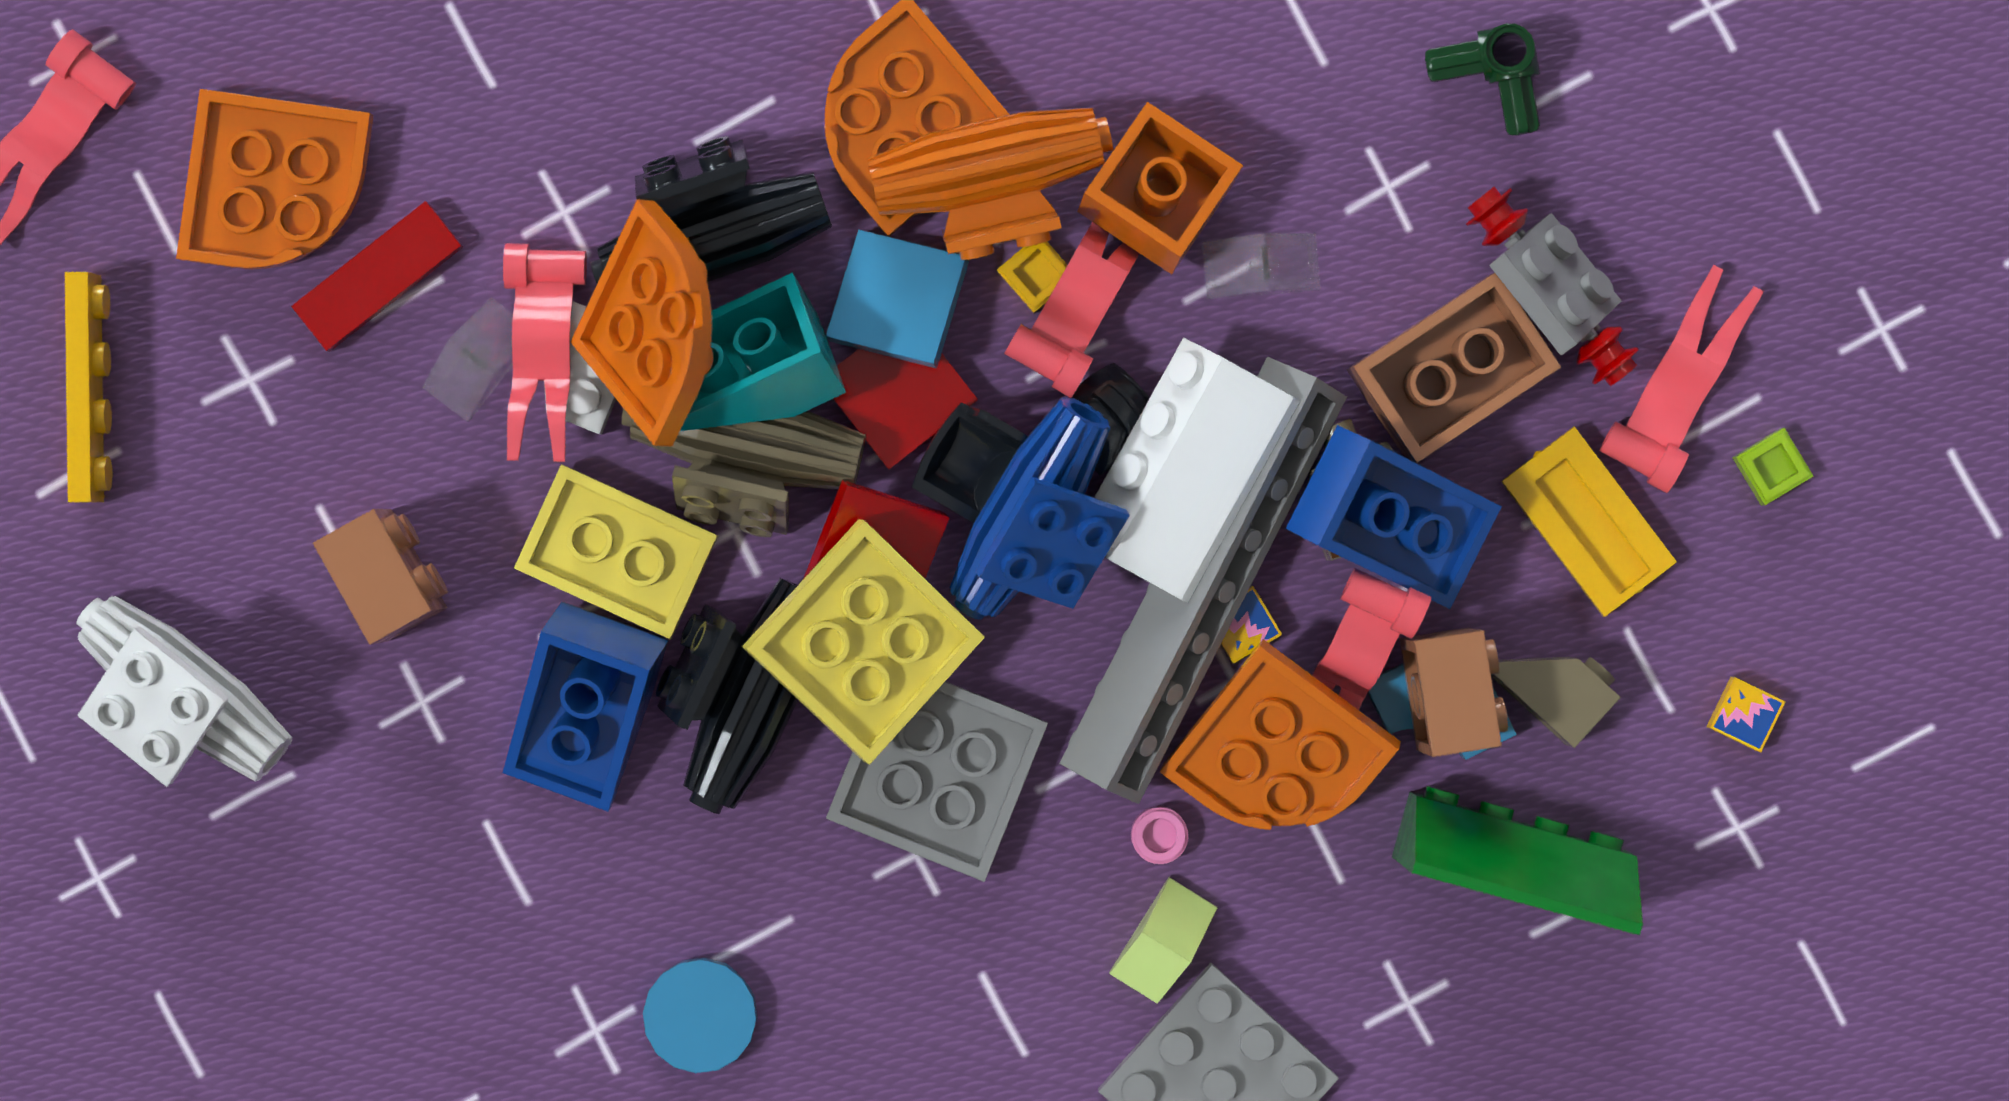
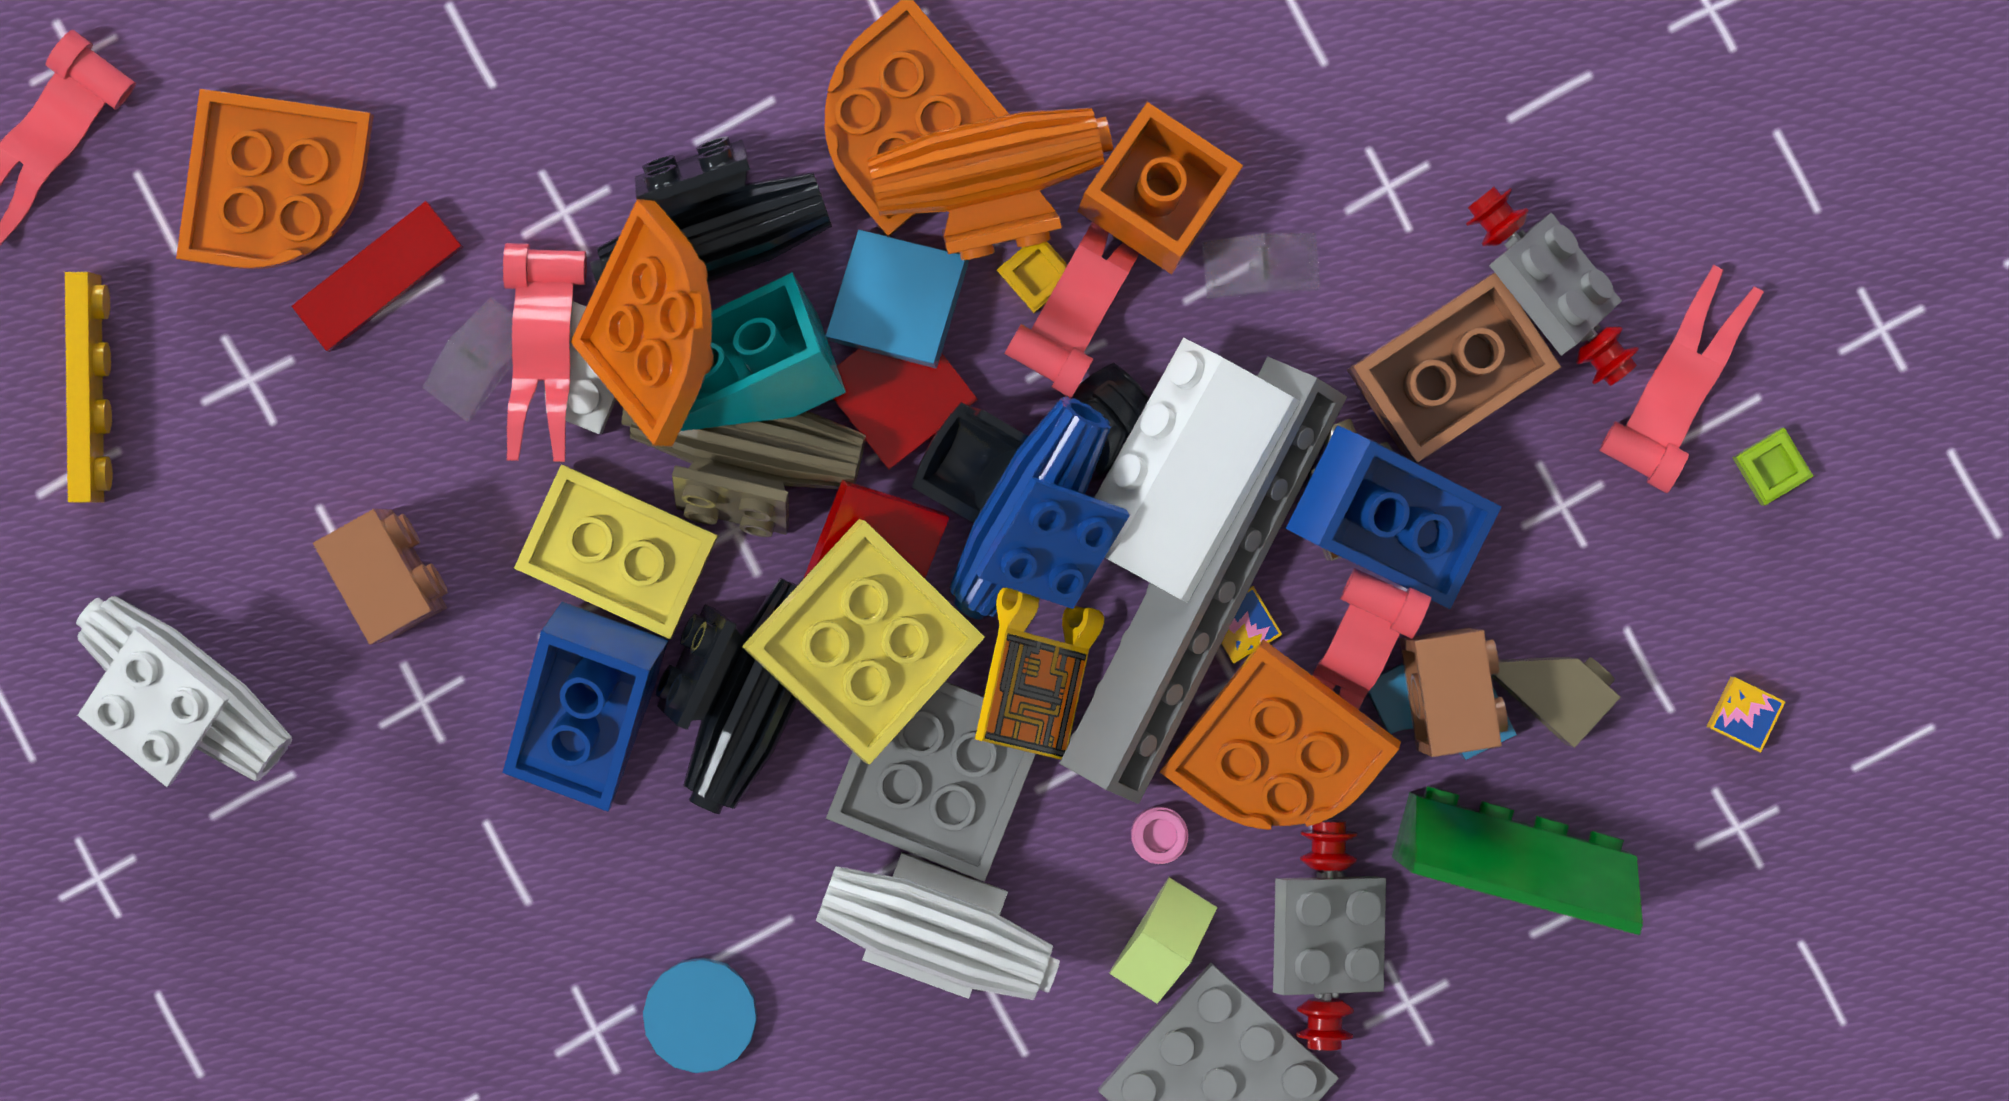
(938, 929): none -> white plate
(1034, 678): none -> flag
(1328, 935): none -> light grey plate
(1513, 81): dark green axle -> none
(1588, 521): yellow piece -> none

